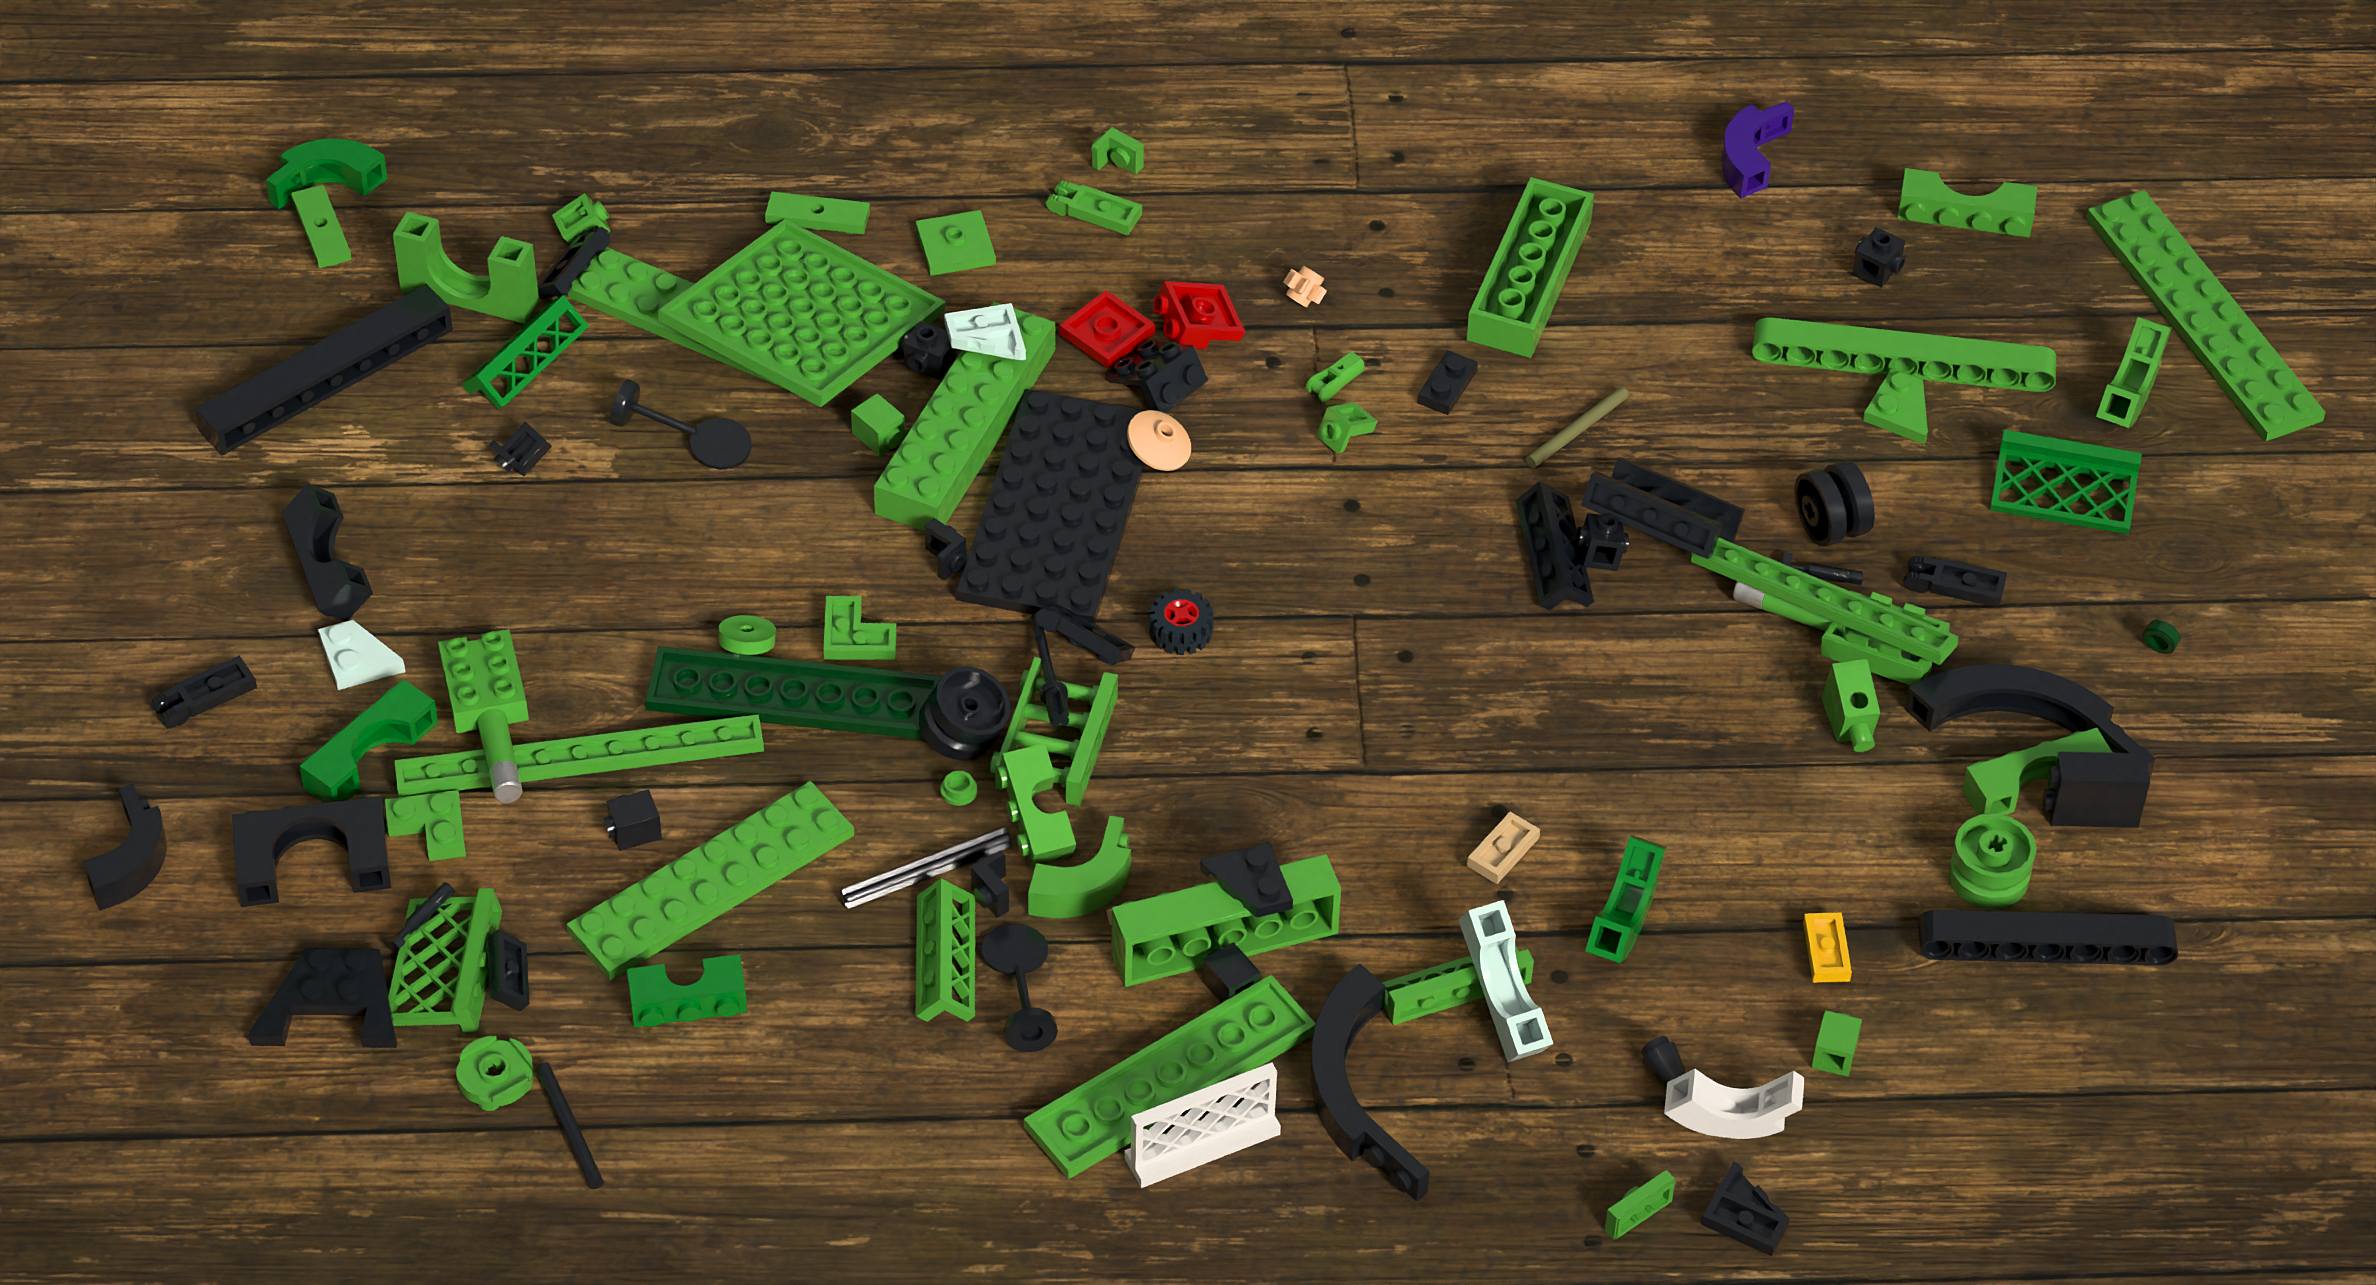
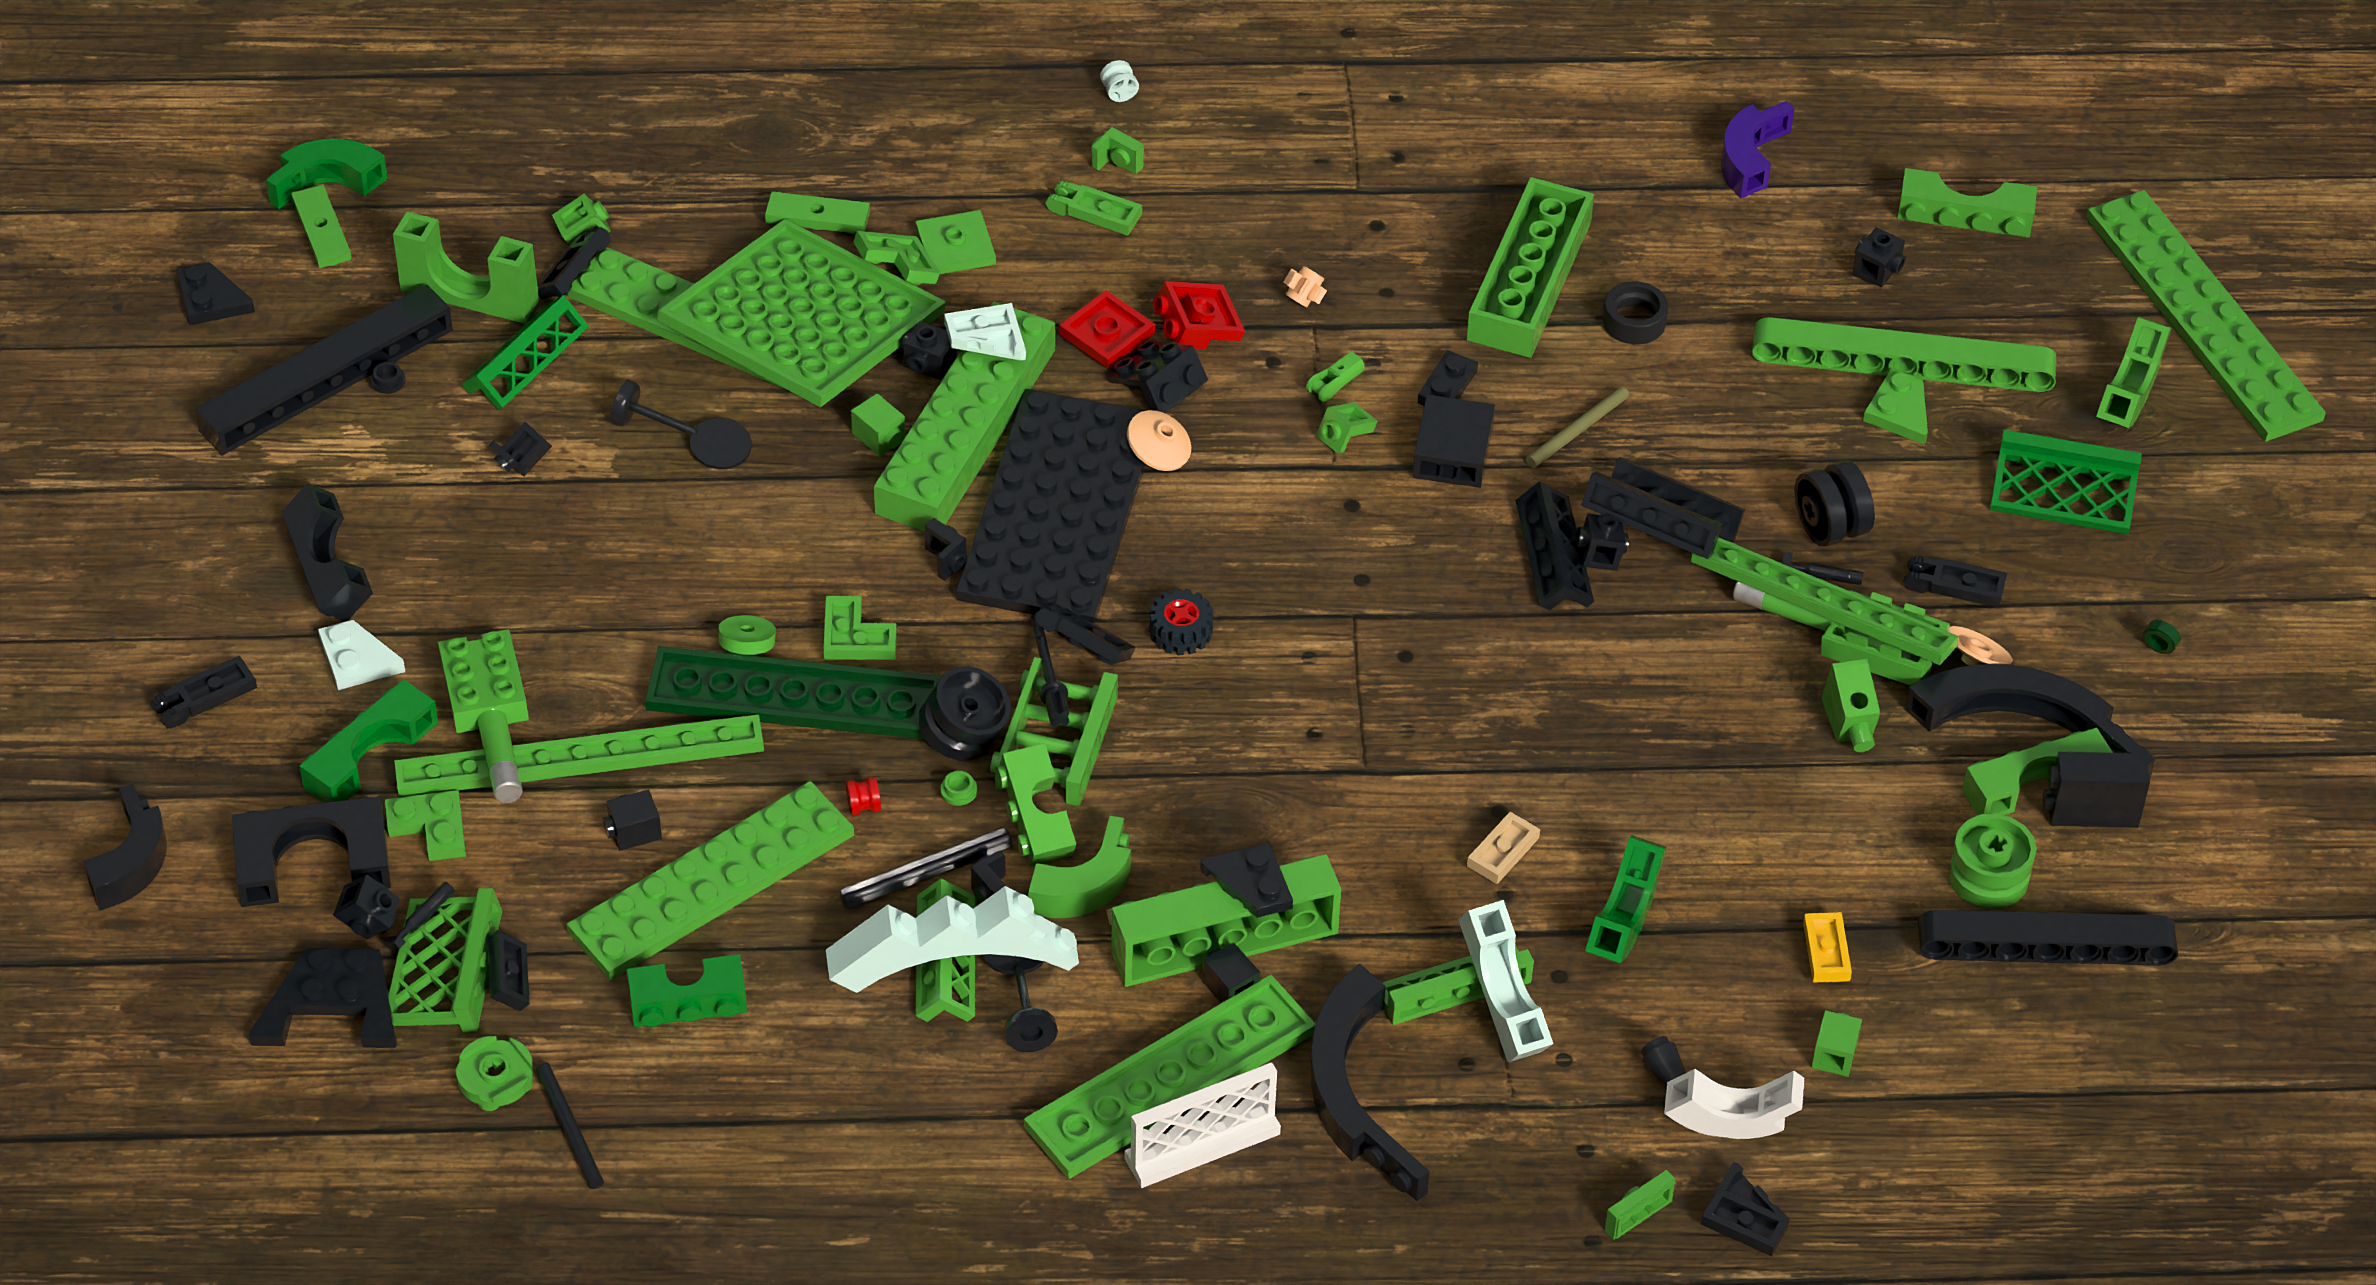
(211, 294): none -> black wing
(367, 907): none -> black brick
(387, 378): none -> black plate
(863, 796): none -> red wheel
(902, 250): none -> bright green plate
(945, 930): none -> light aqua arch
(1119, 81): none -> light aqua wheel
(1453, 441): none -> black brick
(1630, 330): none -> black tyre
(1978, 648): none -> light nougat dish

